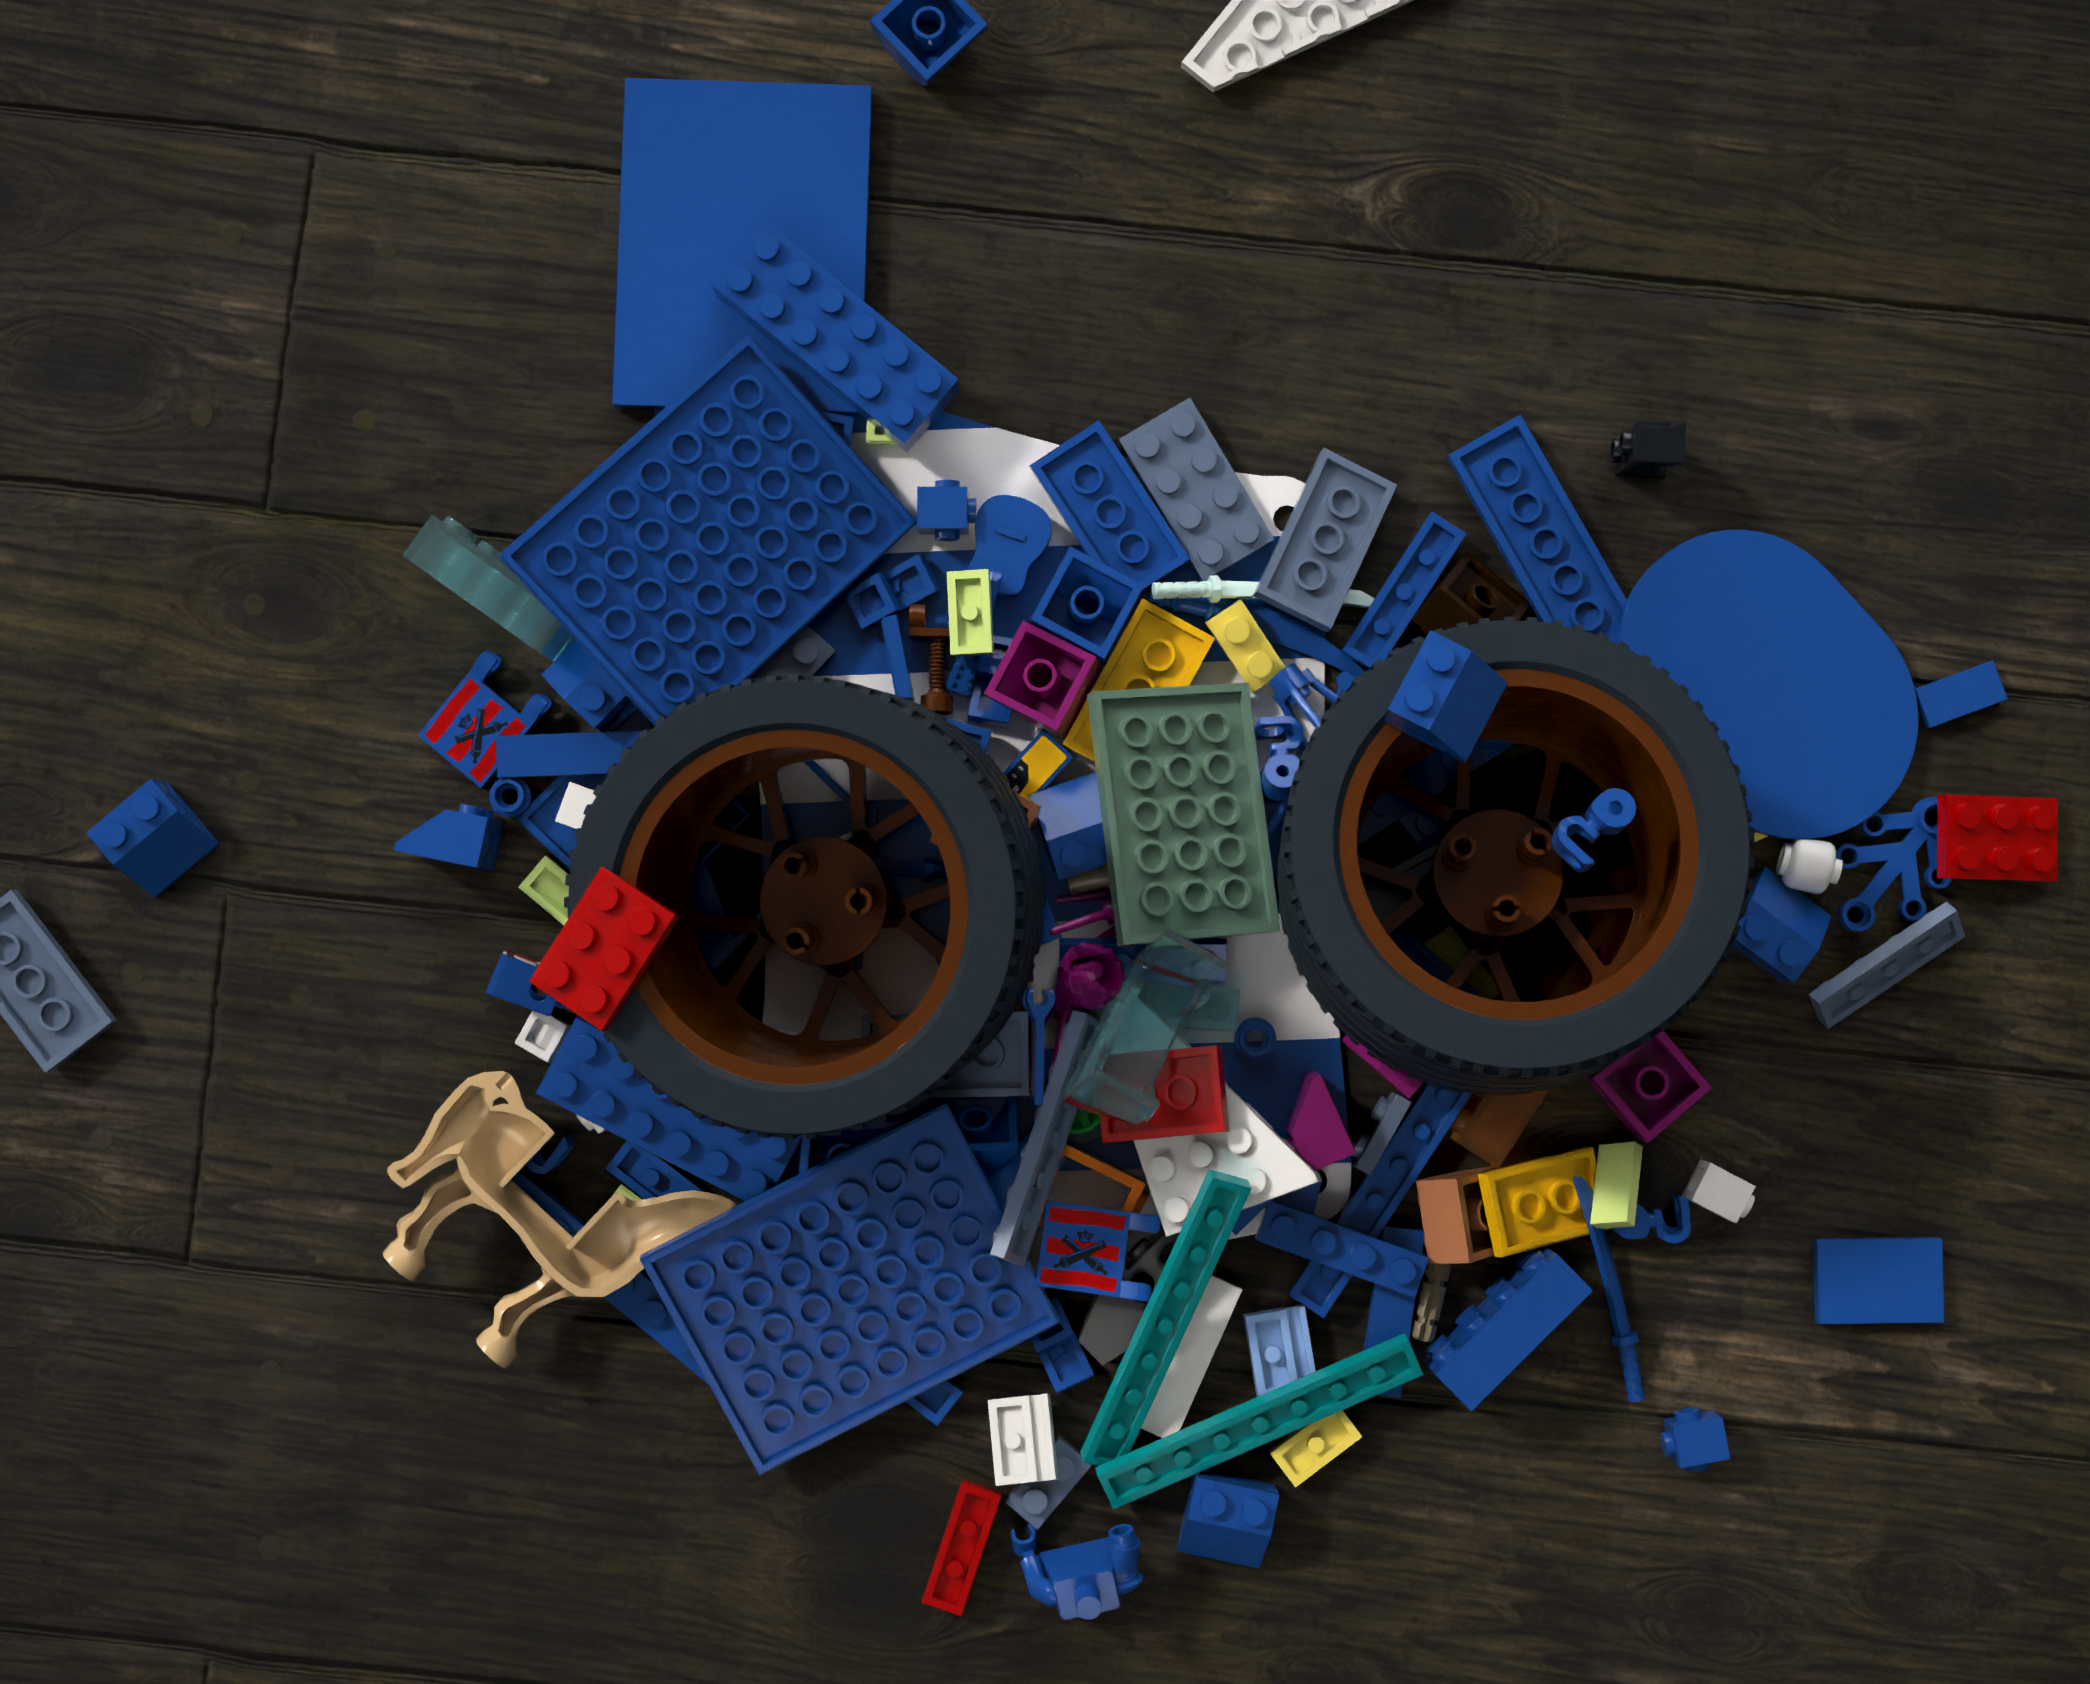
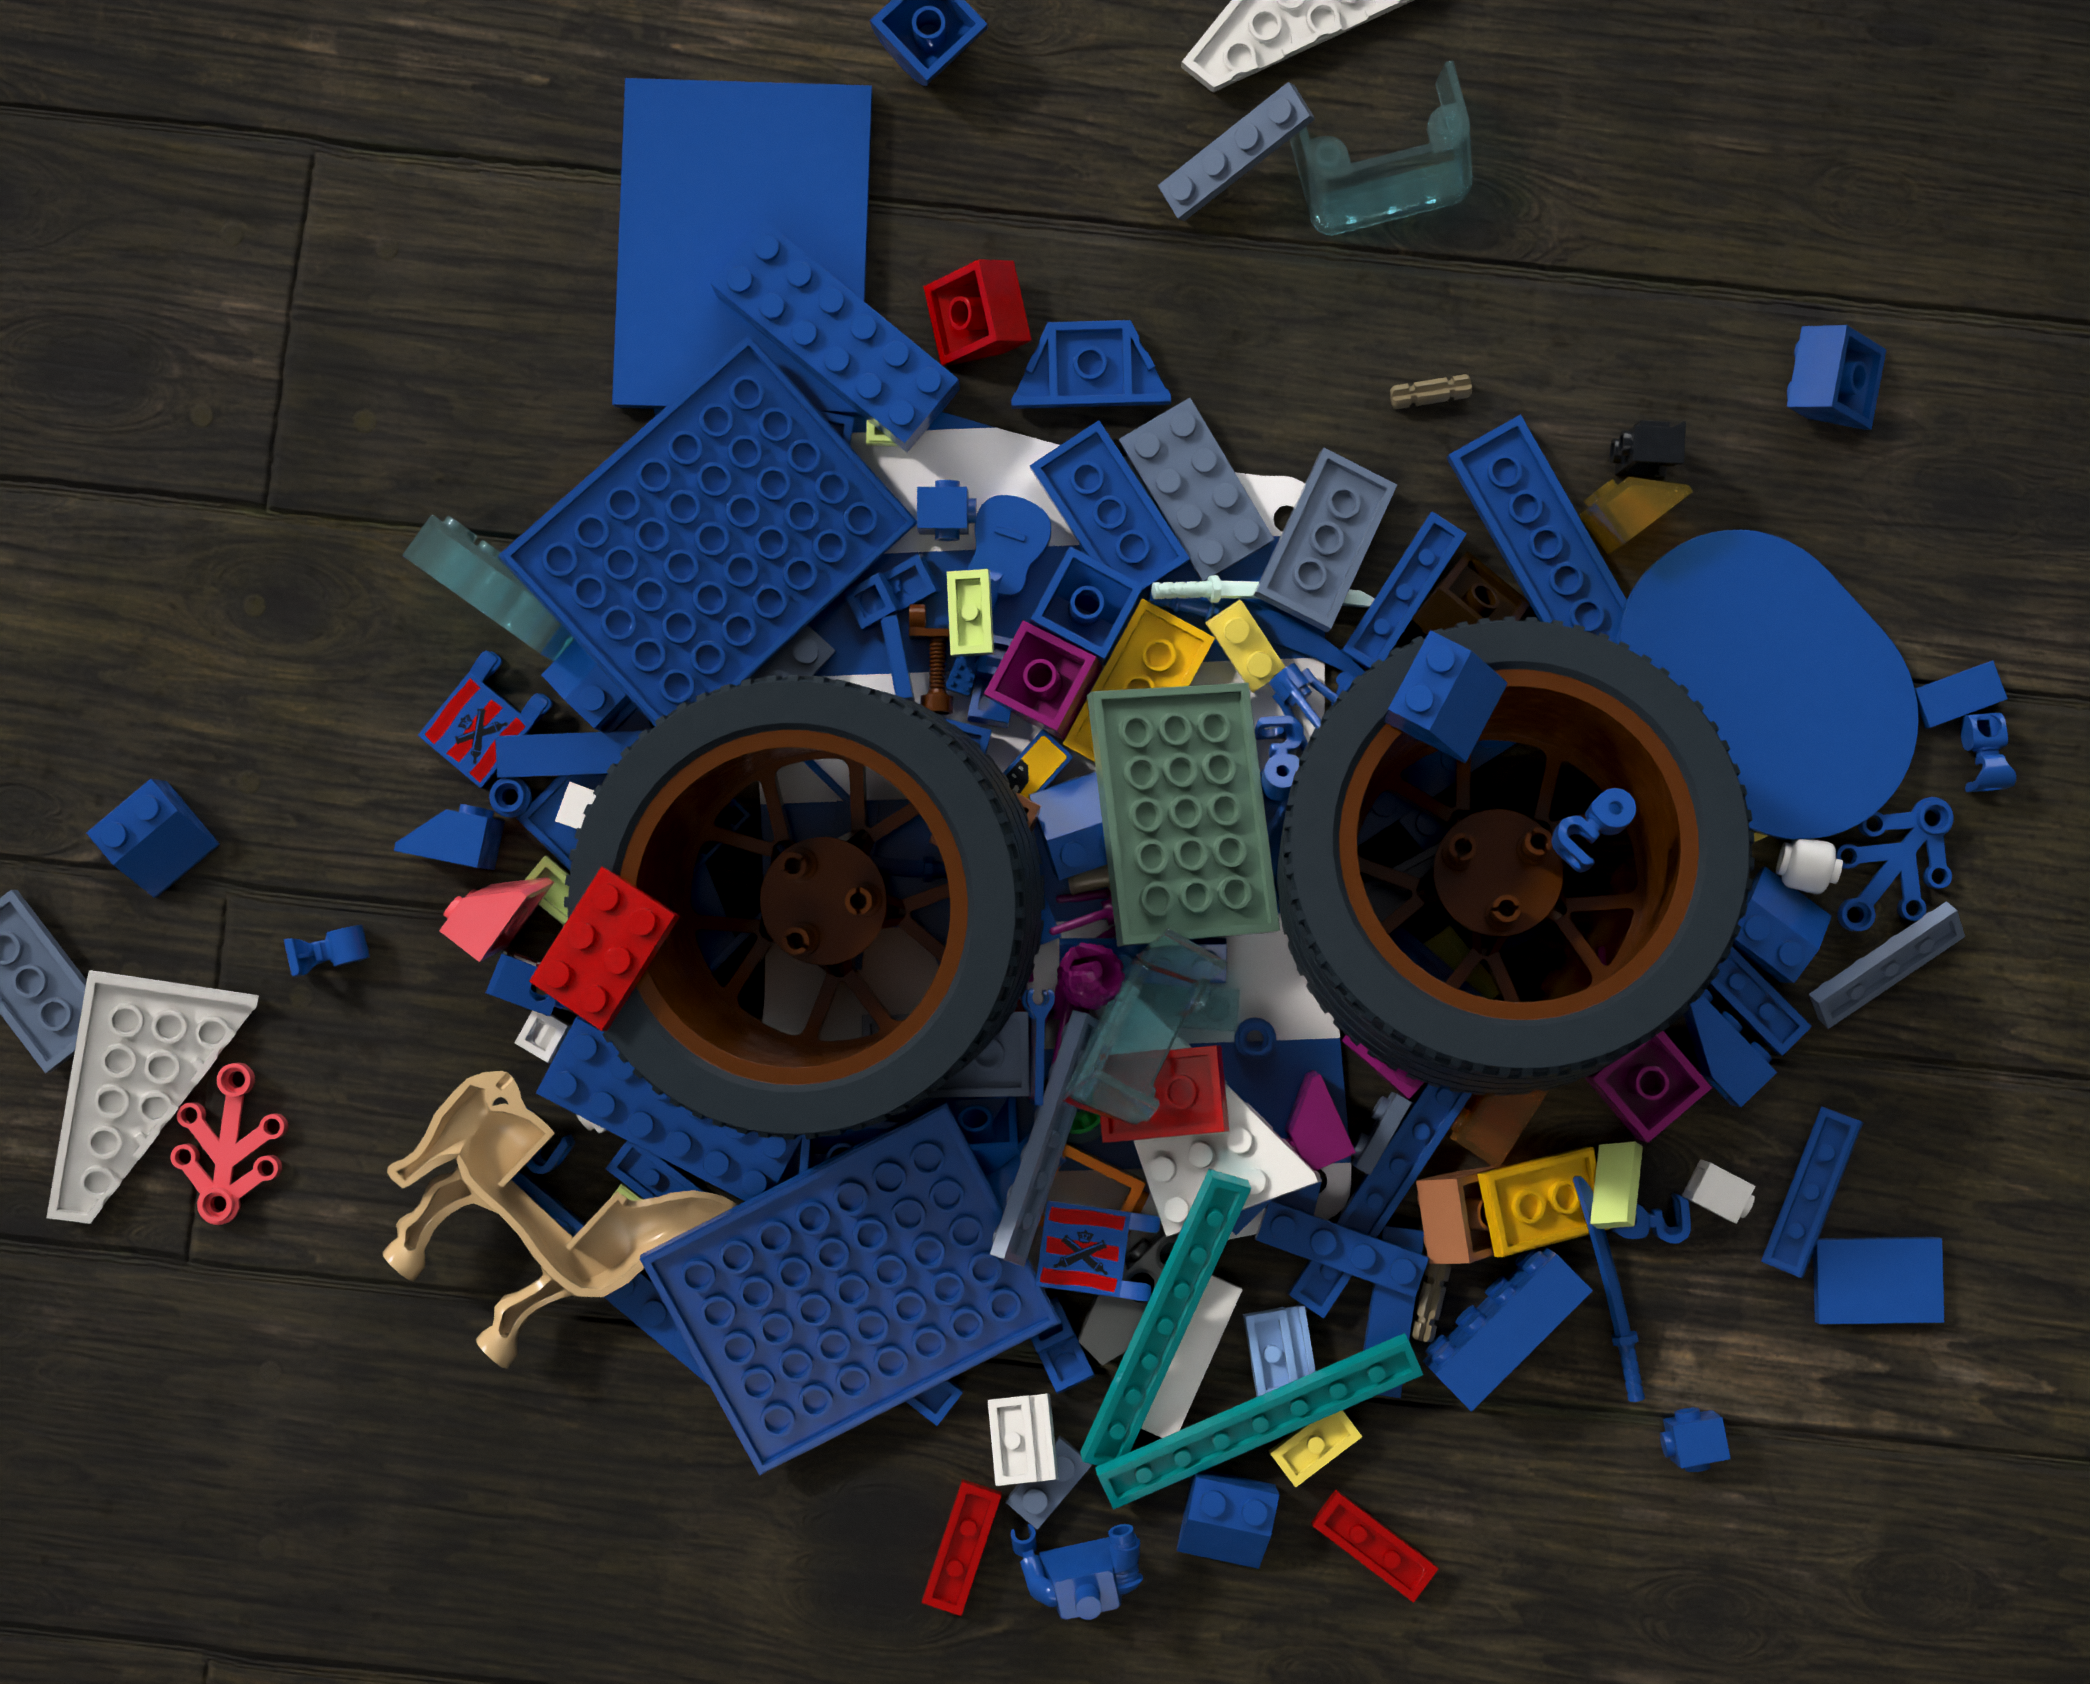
(132, 1068): none -> white wing
(226, 1150): none -> coral plant
(340, 947): none -> blue leg
(492, 916): none -> coral slope
(977, 312): none -> red slope
(1090, 368): none -> blue wing
(1236, 151): none -> sand blue plate
(1374, 1545): none -> red plate
(1393, 185): none -> clear light blue windscreen
(1430, 391): none -> dark tan axle
(1625, 509): none -> clear yellow slope
(1724, 1054): none -> blue slope
(1758, 1004): none -> blue plate
(1812, 1192): none -> blue tile
(1836, 376): none -> blue slope
(1986, 736): none -> blue leg
(1997, 838): red plate -> none

